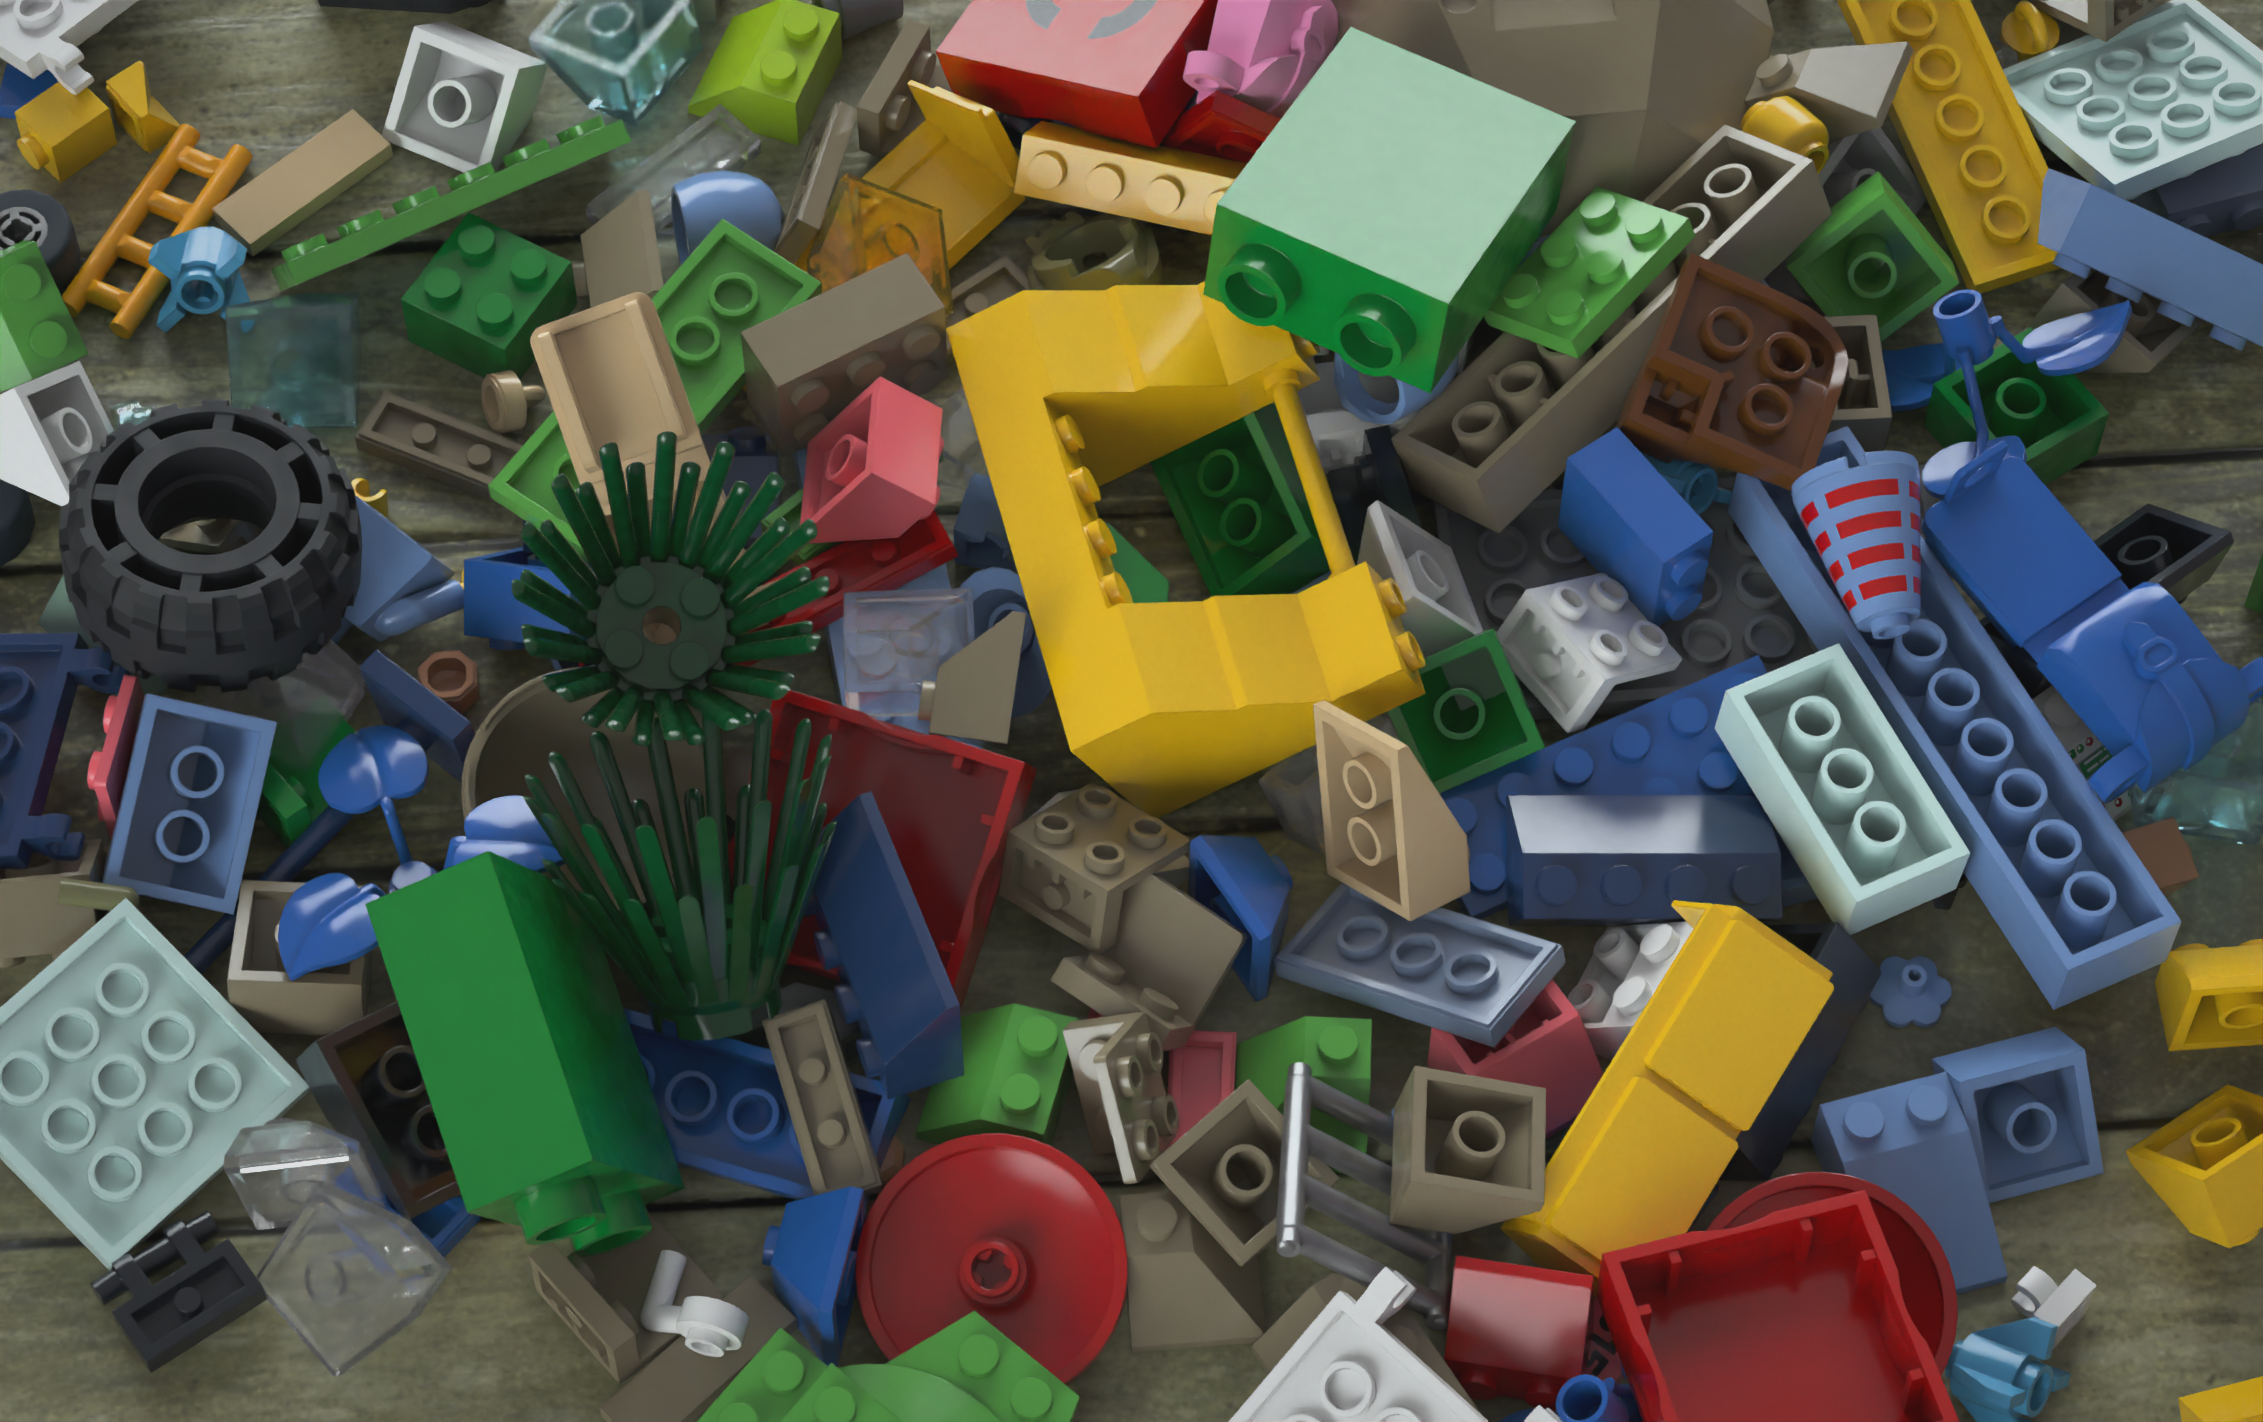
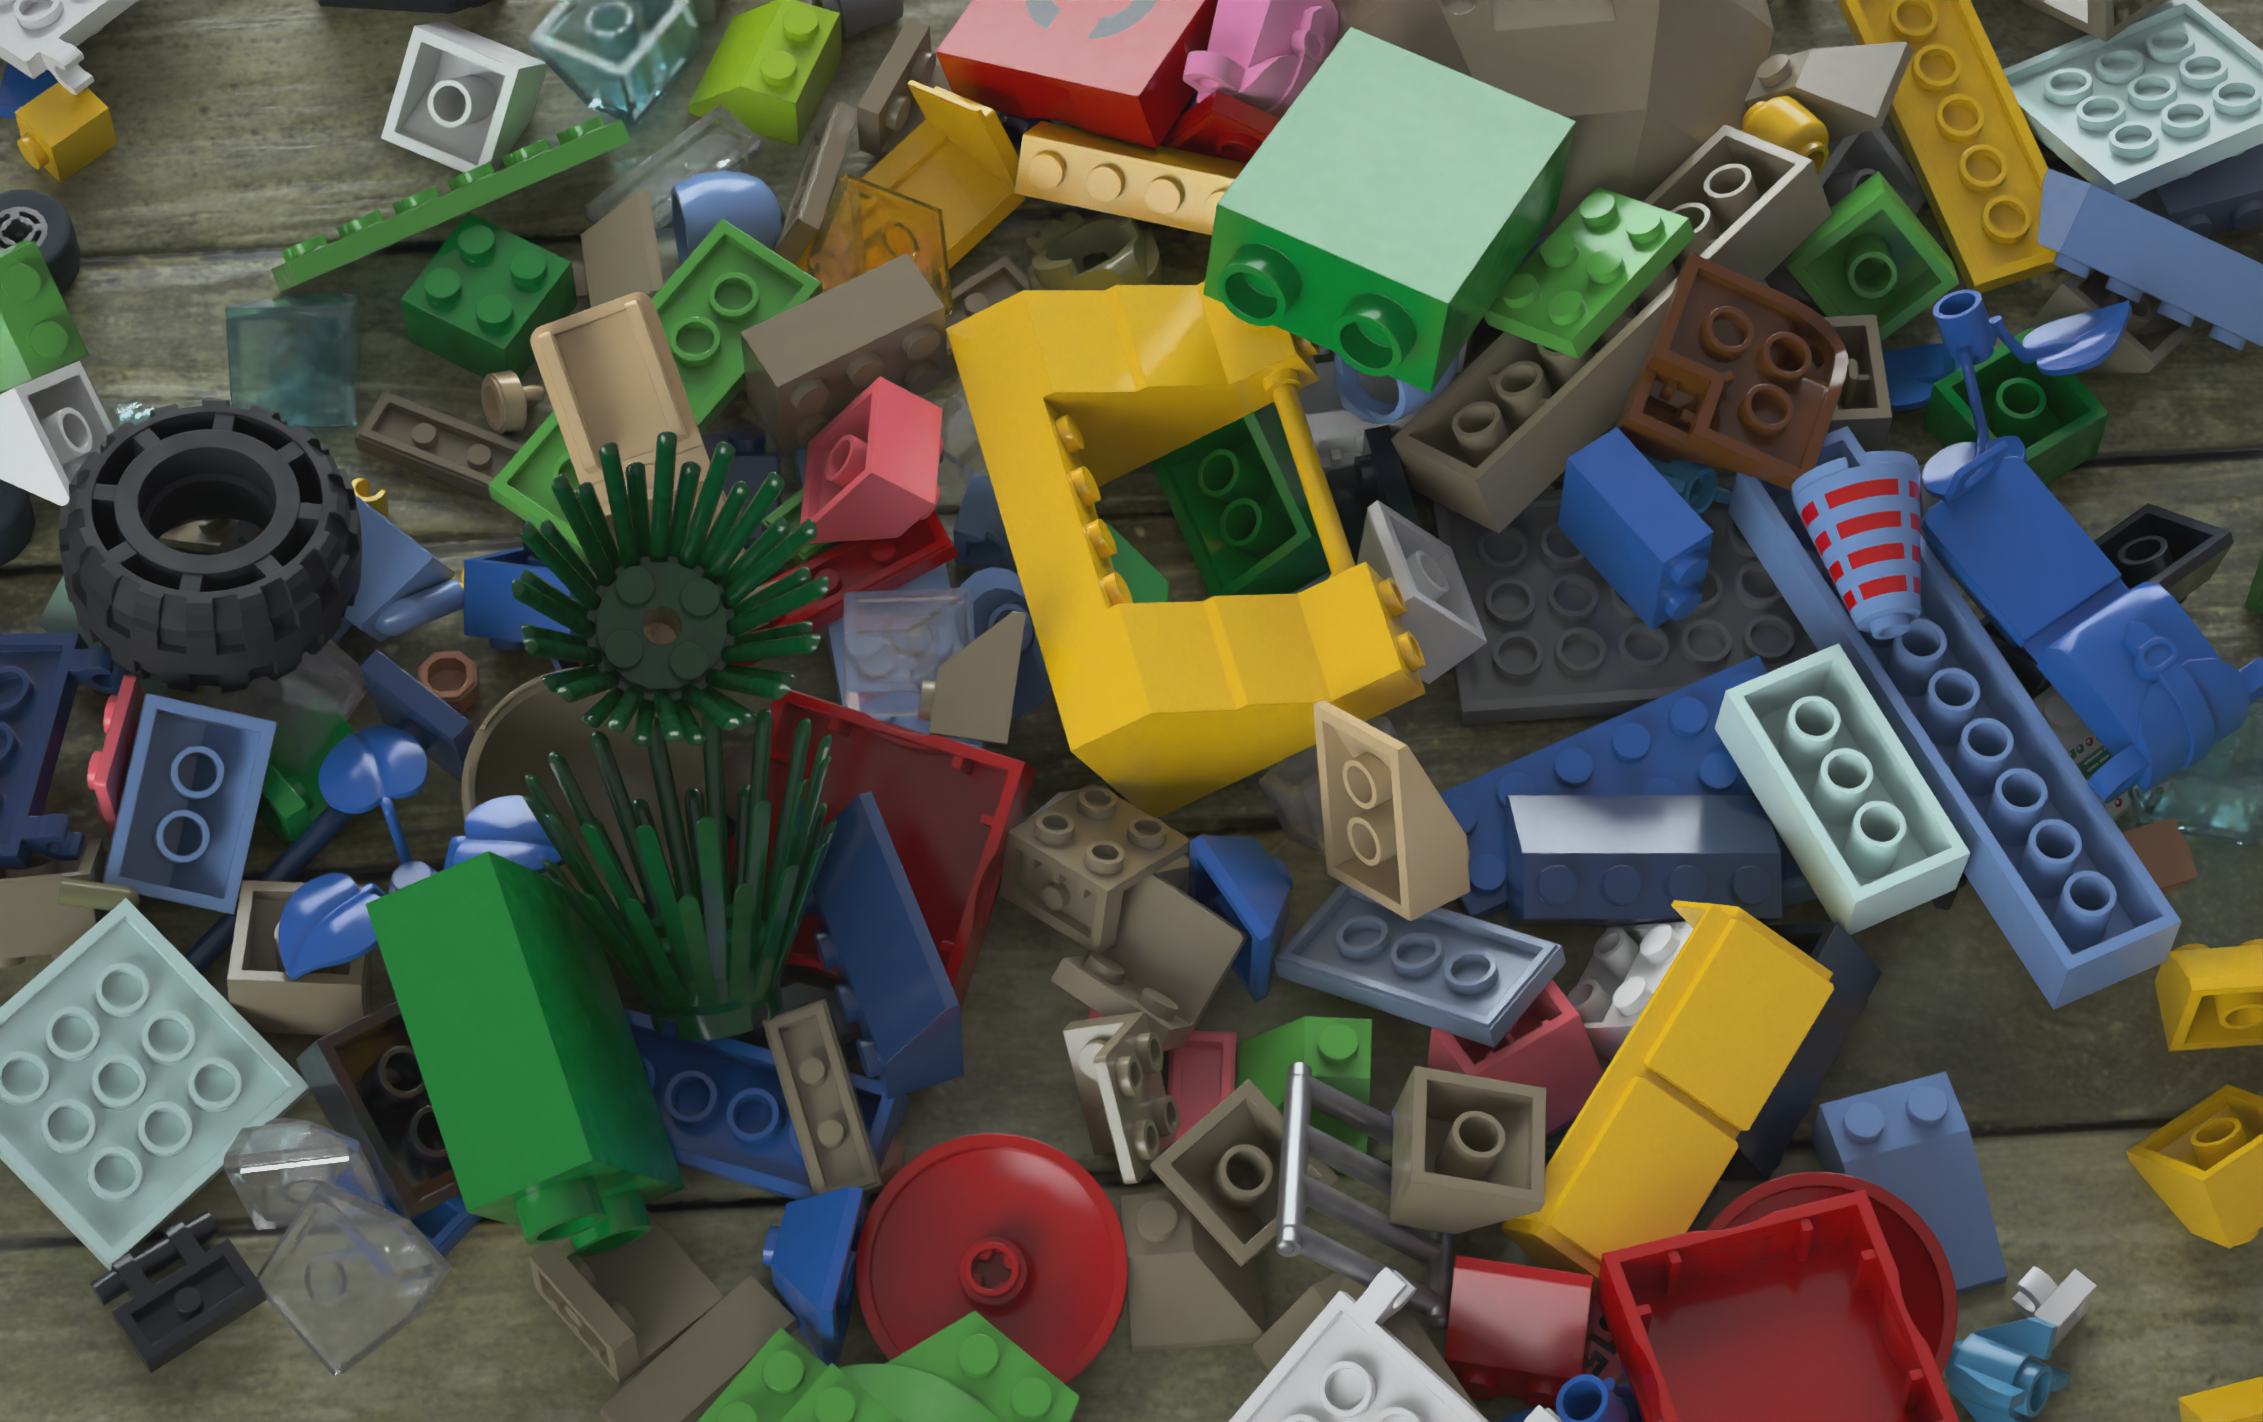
(138, 110): yellow slope -> none
(147, 198): light orange bar -> none
(201, 272): dark azure brick -> none
(302, 182): tan tile -> none
(704, 1321): white plate -> none
(1011, 1078): bright green slope -> none
(1470, 713): green slope -> none
(1579, 642): white bracket -> none
(1910, 992): medium blue plant -> none
(2027, 1111): medium blue slope -> none
(2029, 31): yellow tile -> none

